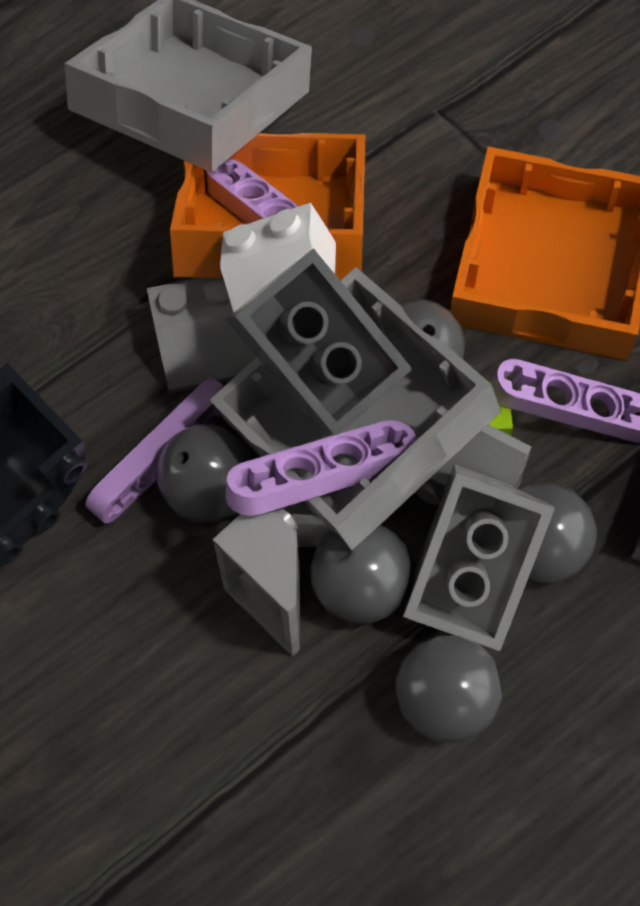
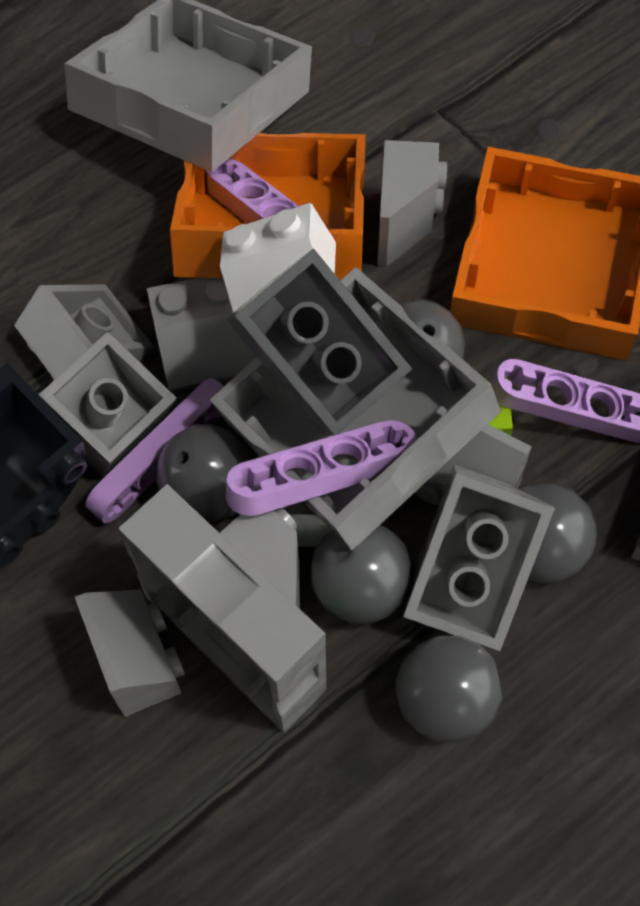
(69, 319): none -> light grey slope
(108, 401): none -> light grey slope
(130, 649): none -> light grey slope
(227, 607): none -> light grey tile
(410, 196): none -> light grey slope

